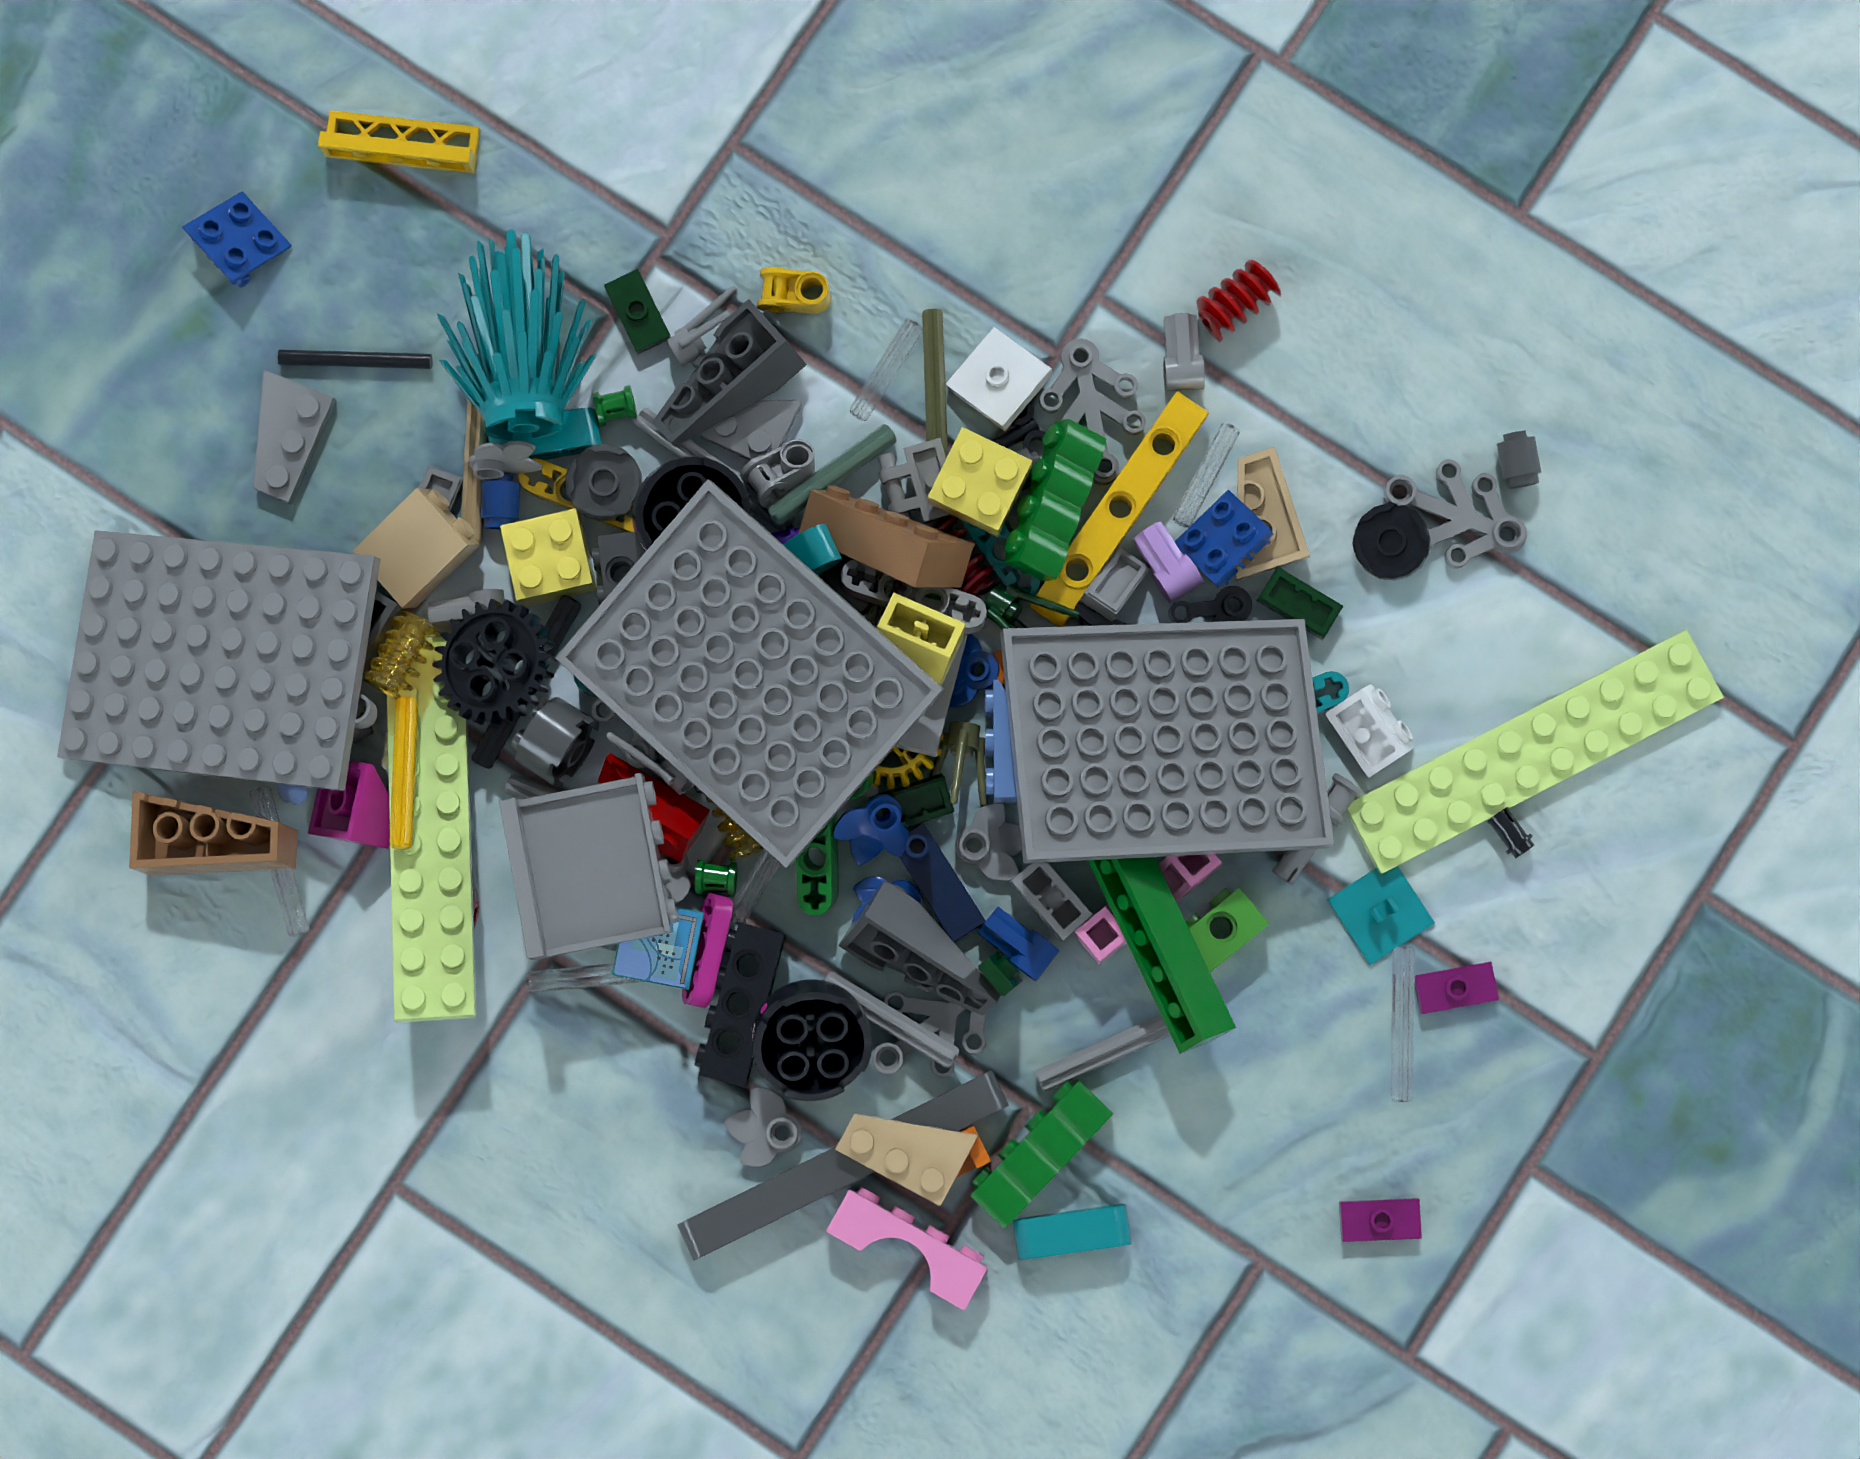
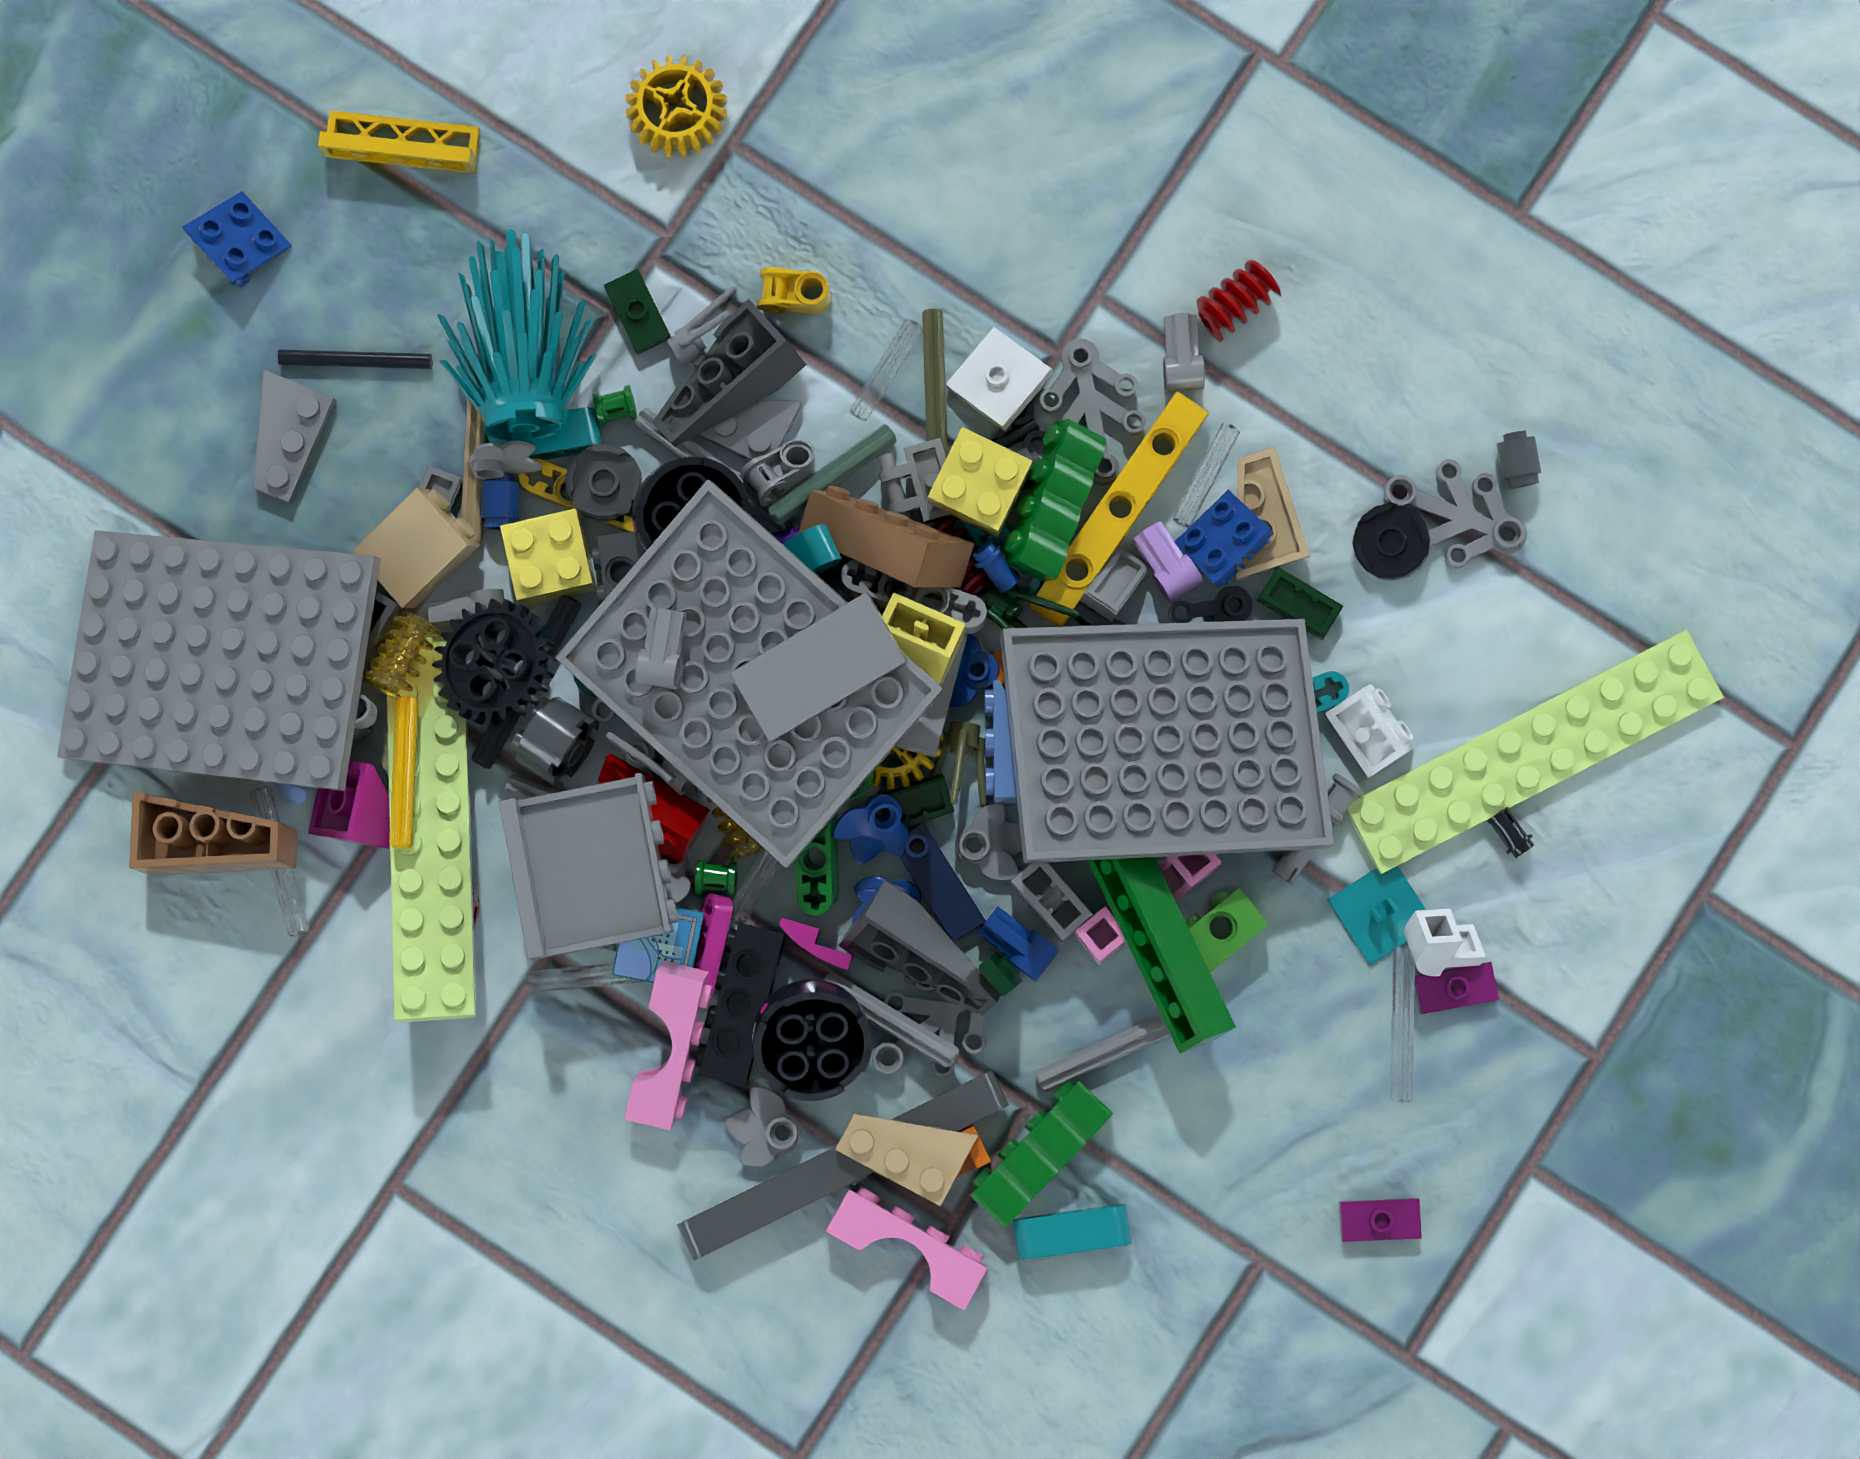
(651, 90): none -> yellow gear
(661, 660): none -> light grey piece
(677, 1000): none -> bright pink arch
(807, 938): none -> dark pink slope
(818, 667): none -> light grey tile
(995, 566): none -> blue pin
(1441, 943): none -> white brick

